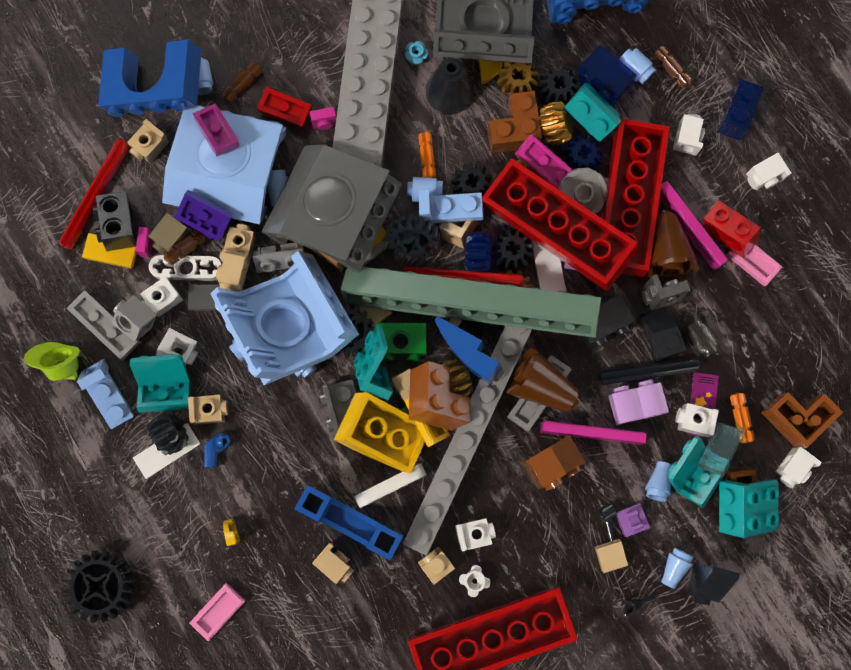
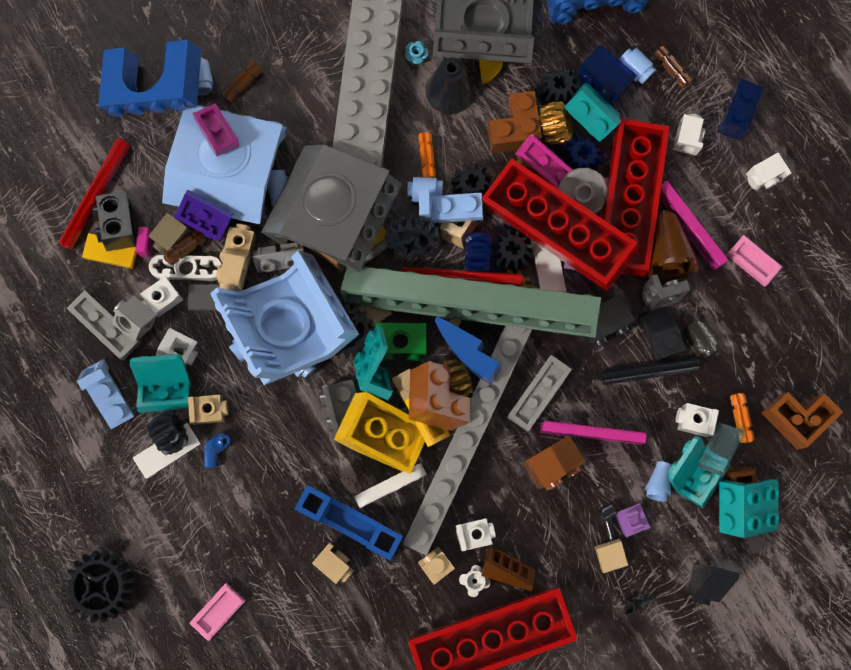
(54, 360): lime piece -> none
(155, 144): tan brick -> none
(231, 532): yellow tile -> none
(284, 108): red plate -> none
(323, 118): dark pink plate -> none
(507, 569): none -> reddish brown slope
(517, 70): pearl gold gear -> none
(542, 383): reddish brown cone -> none
(638, 403): lavender brick -> none
(676, 567): light blue cone -> none
(703, 393): magenta sticker -> none
(731, 229): red brick -> none
(796, 467): white brick -> none

